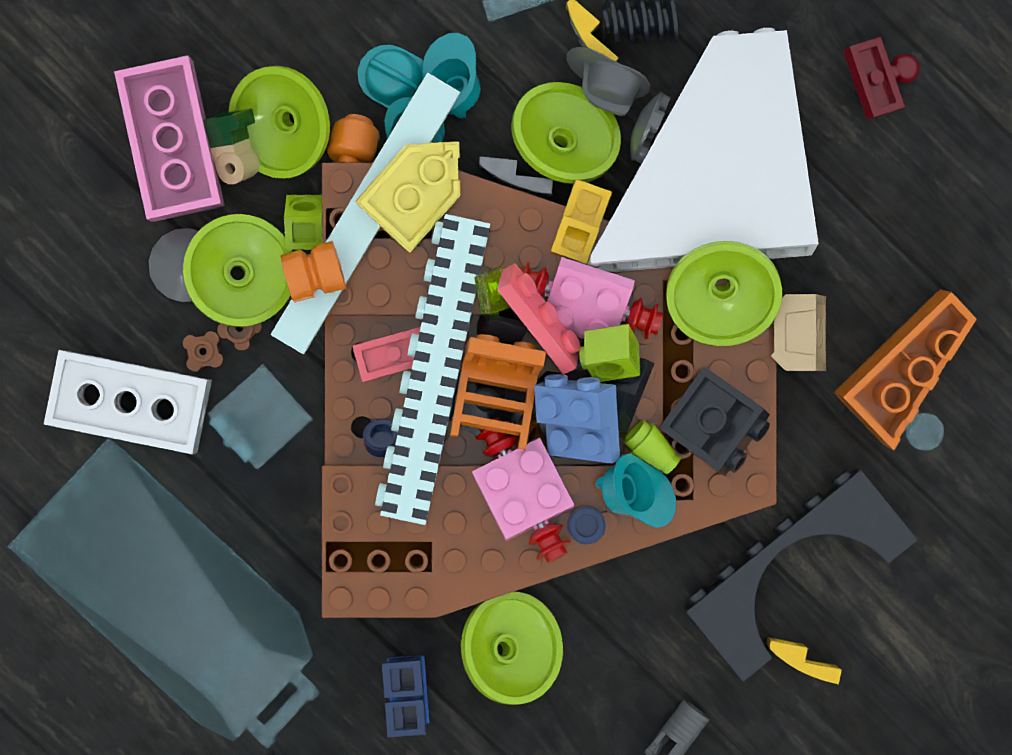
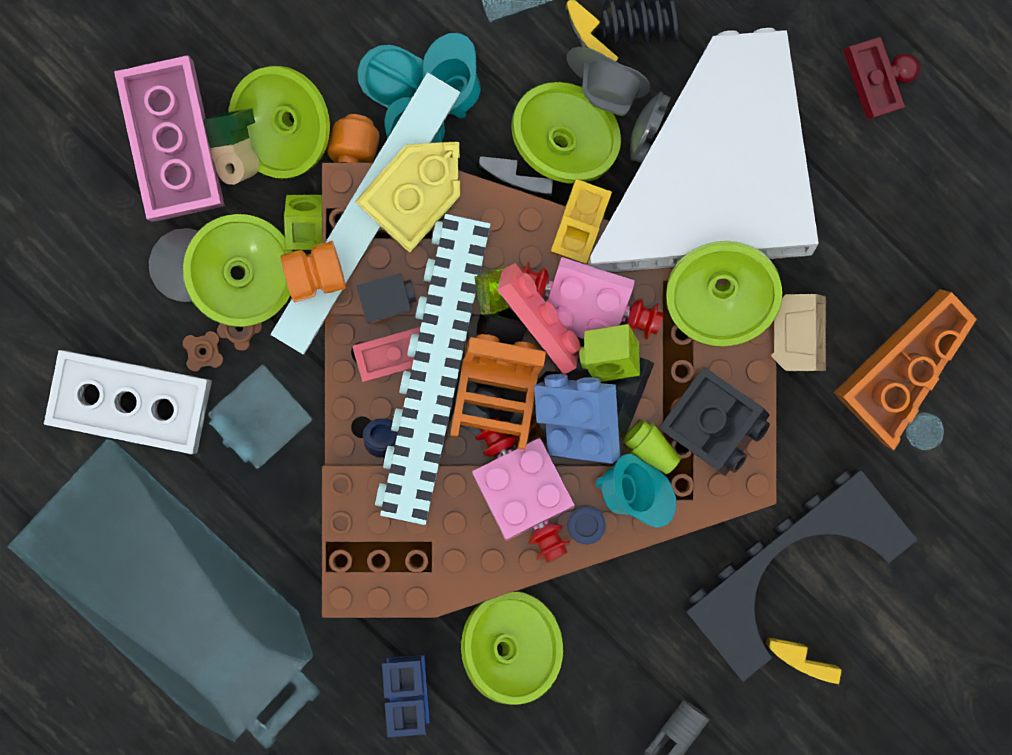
(386, 297): none -> black brick

